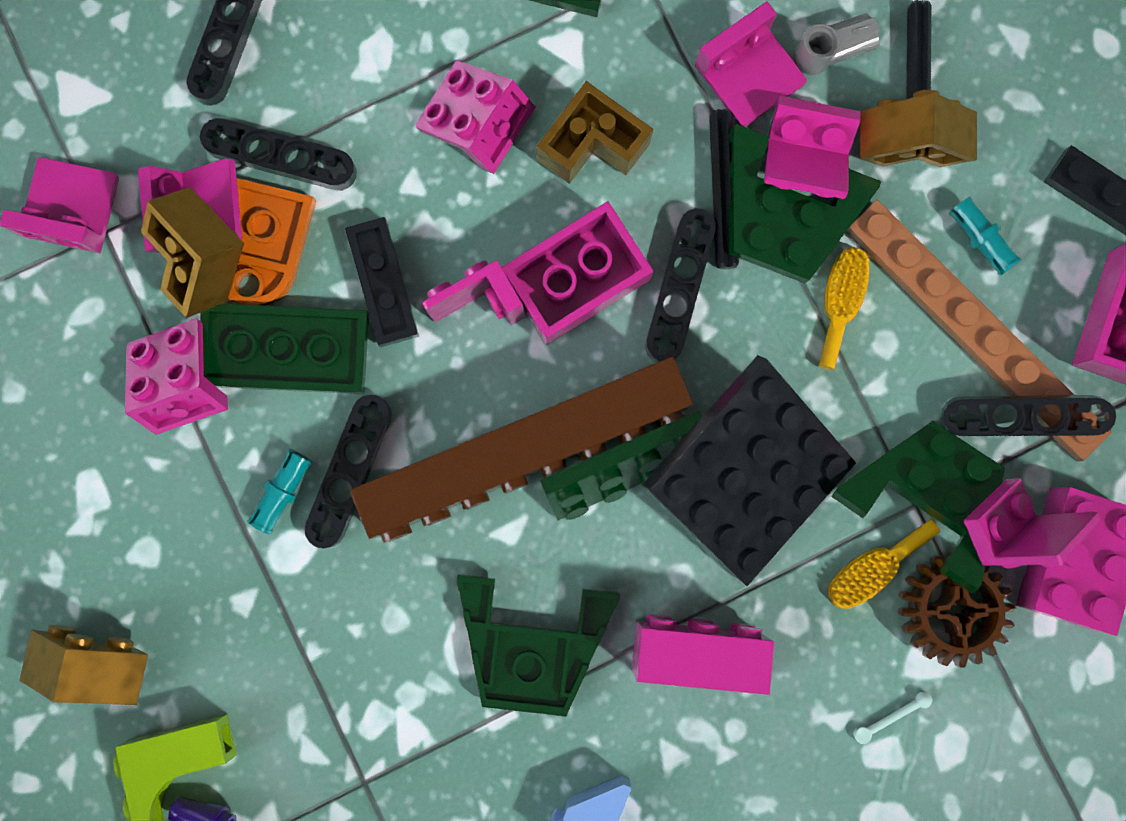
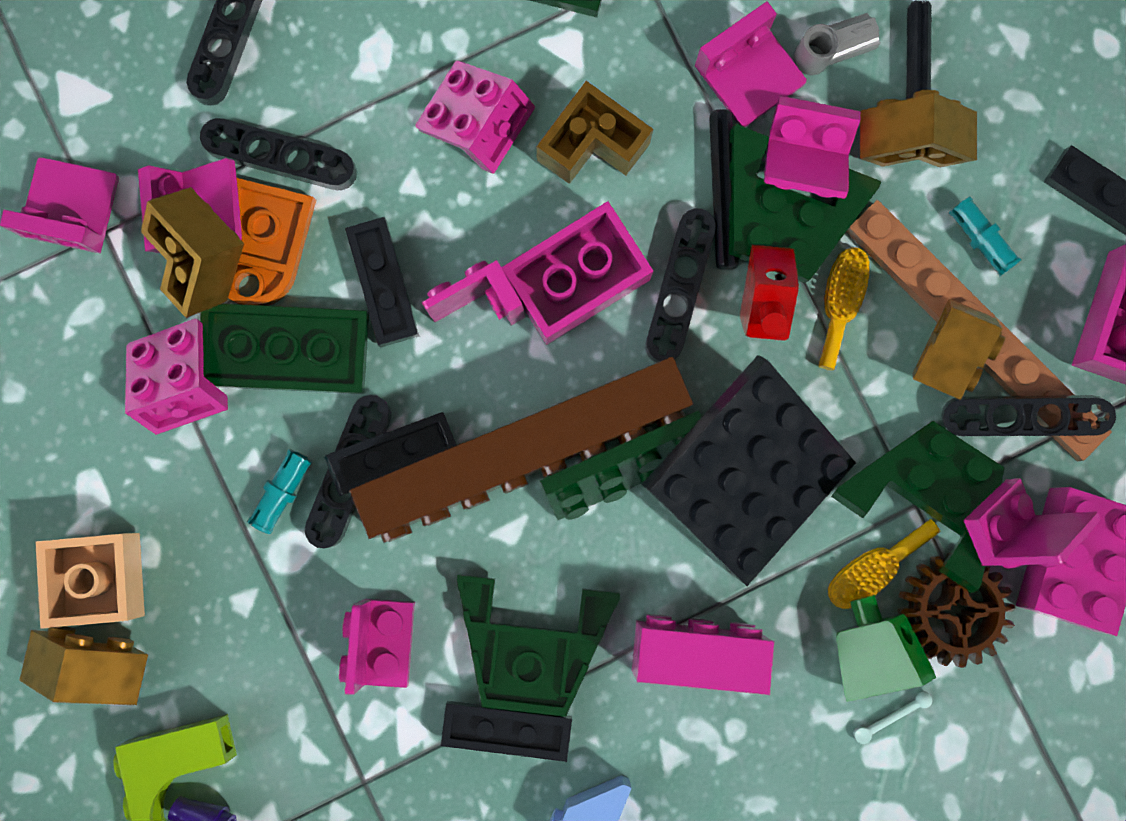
(89, 580): none -> light nougat brick
(378, 644): none -> dark pink bracket
(389, 452): none -> black plate
(506, 731): none -> black plate
(769, 303): none -> red torso
(880, 653): none -> torso
(957, 347): none -> pearl gold brick

